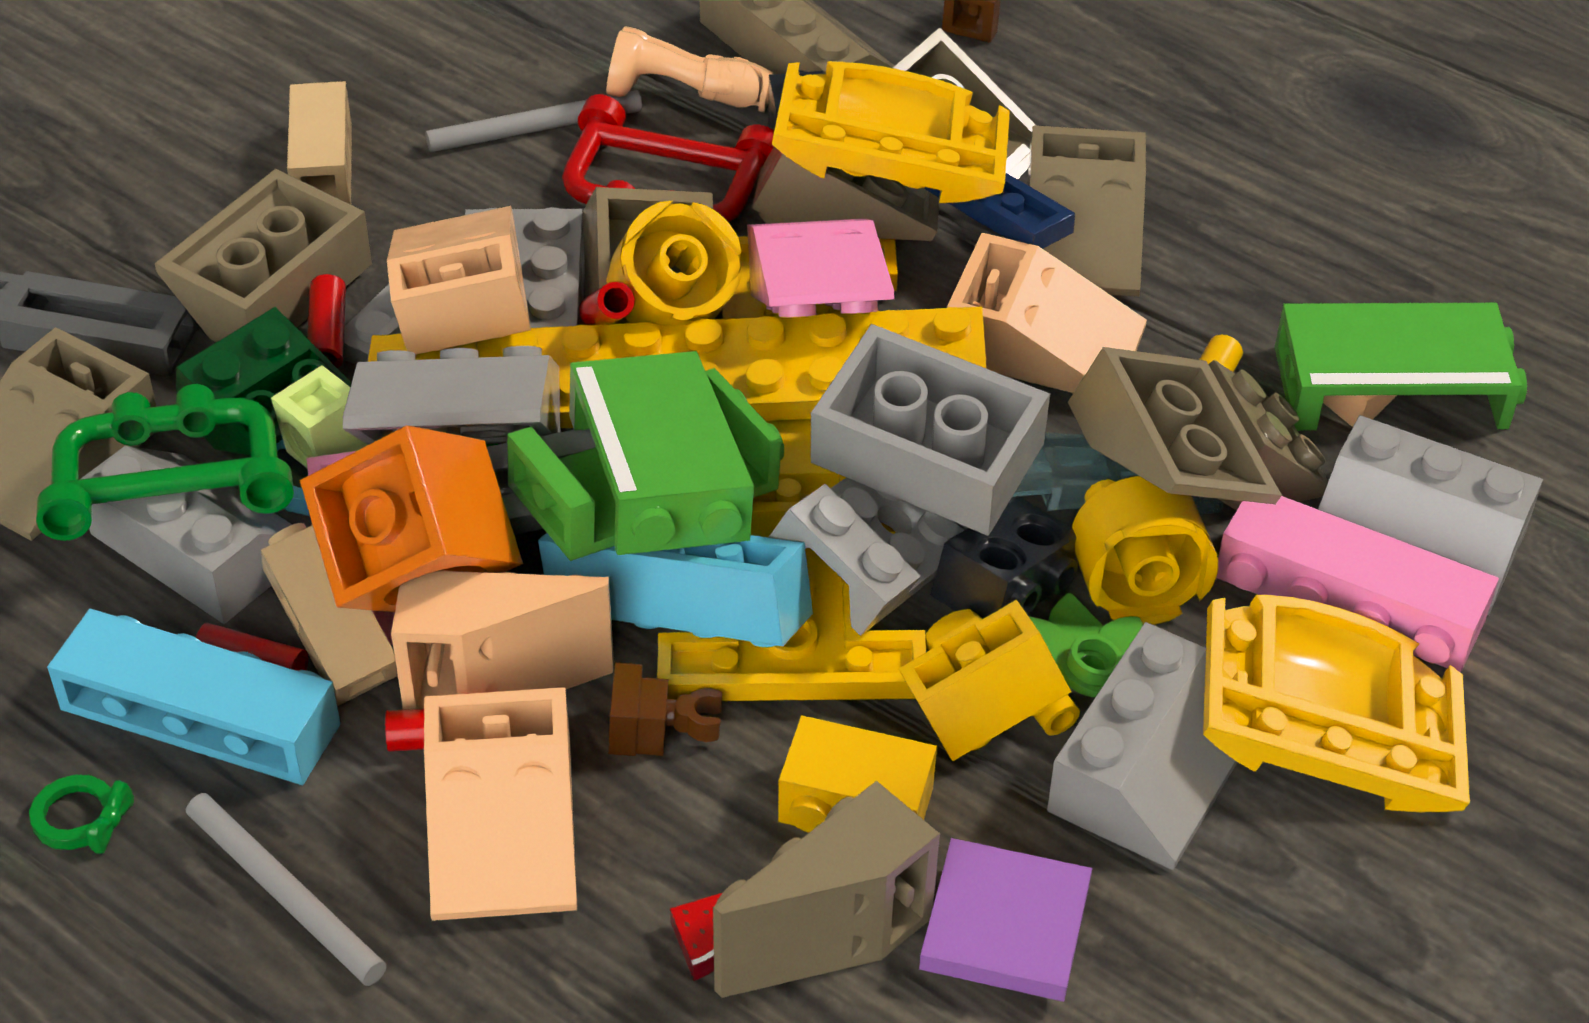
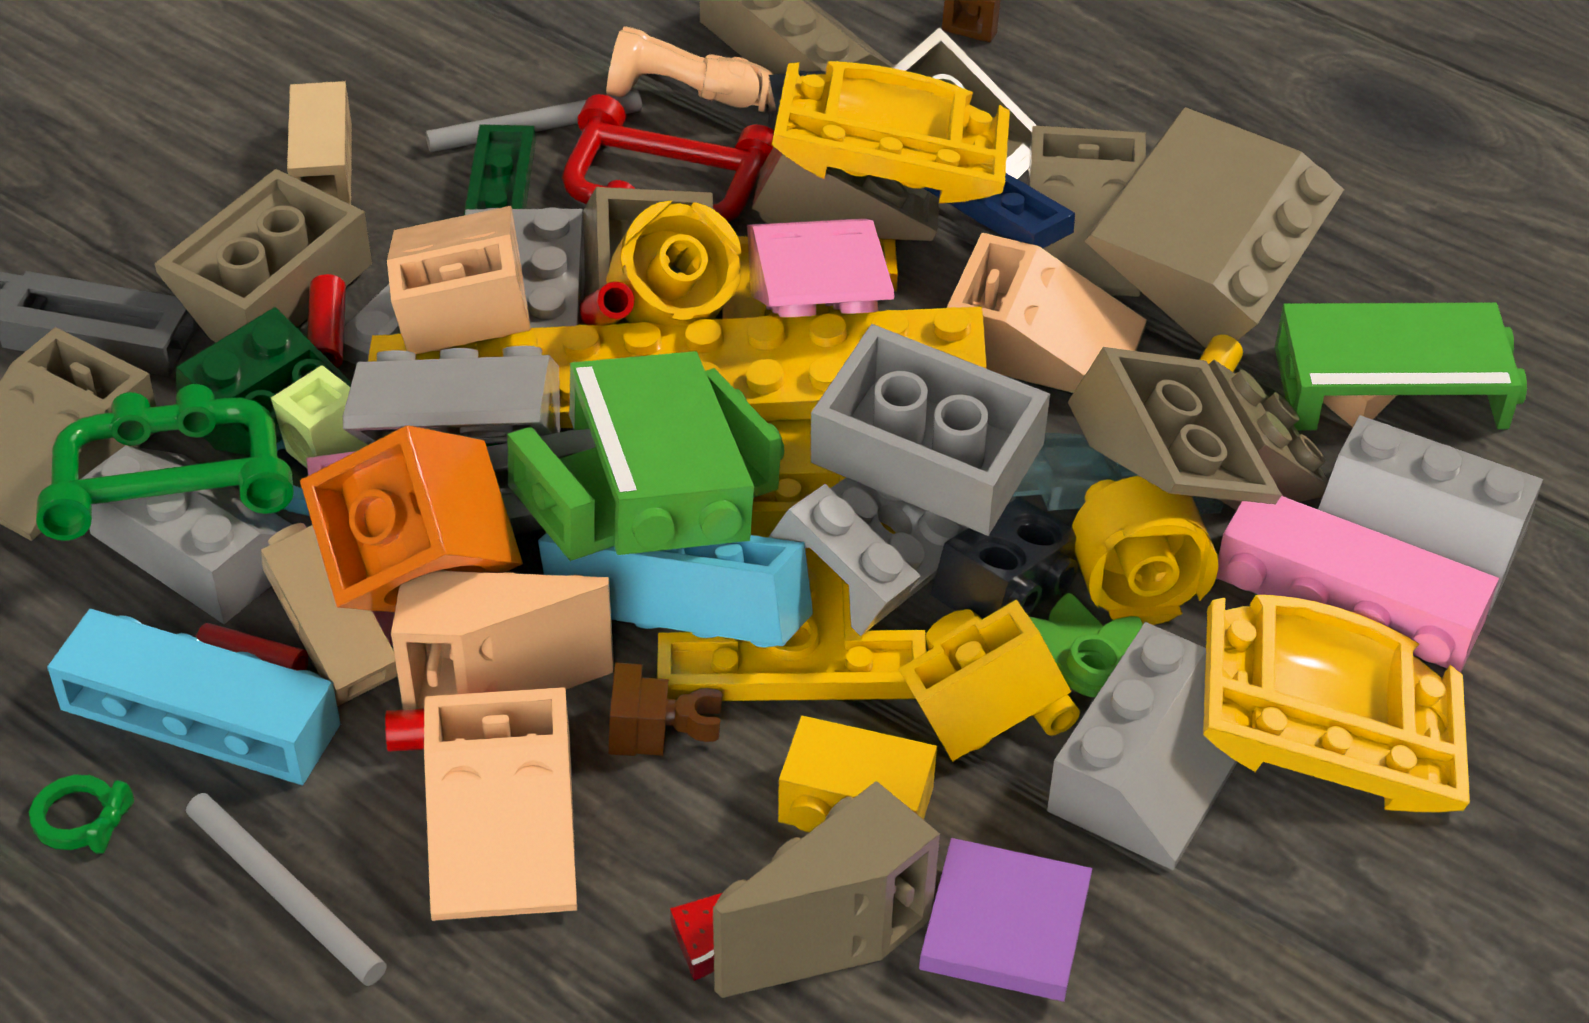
(501, 167): none -> dark green plate
(1214, 223): none -> dark tan slope

